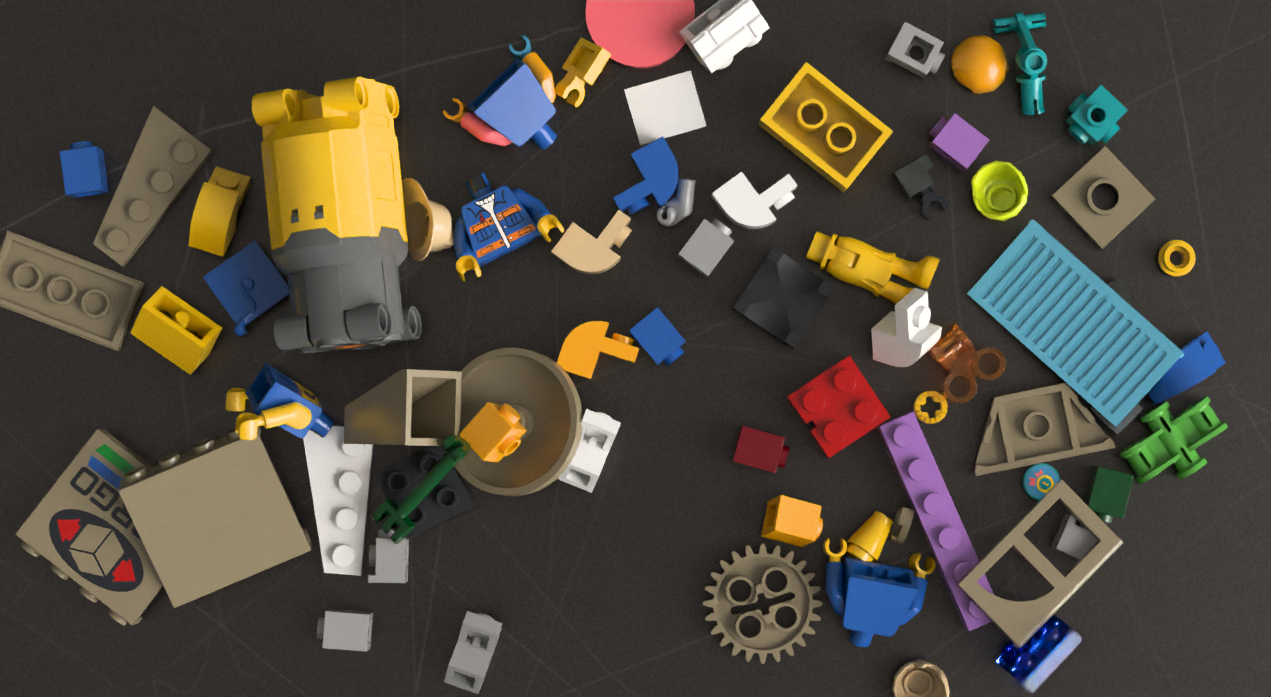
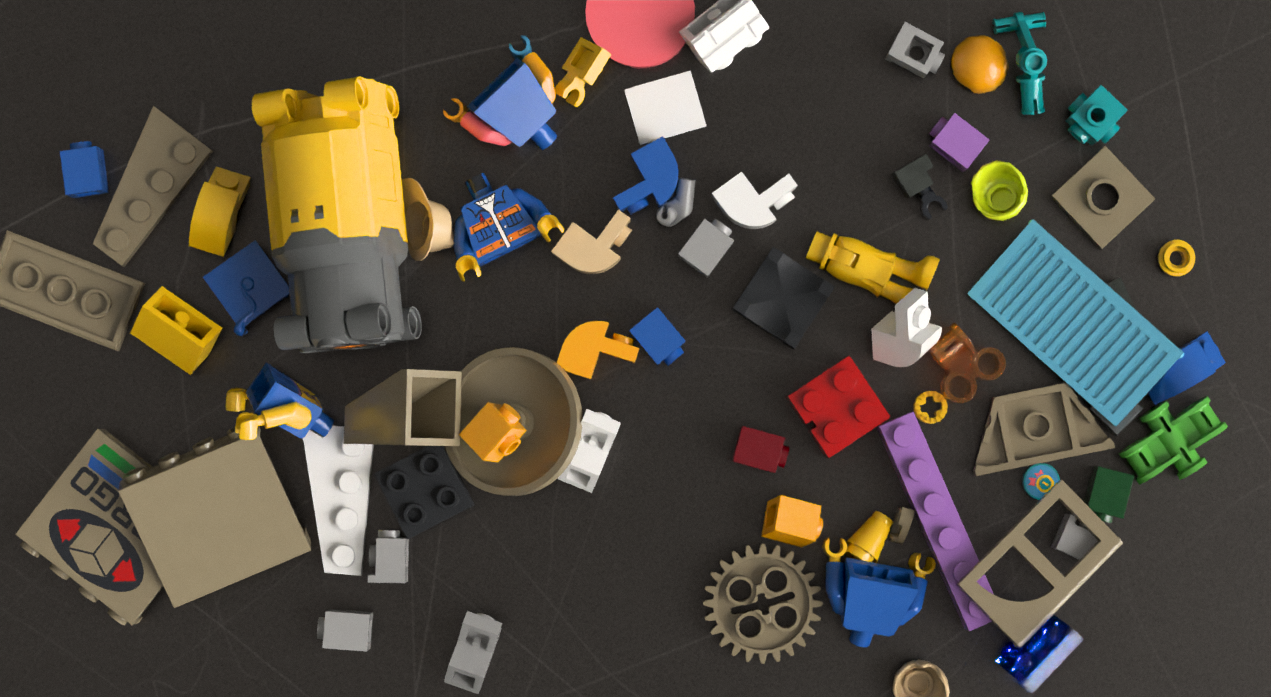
(456, 450): dark green hinge -> none
(825, 127): yellow brick -> none

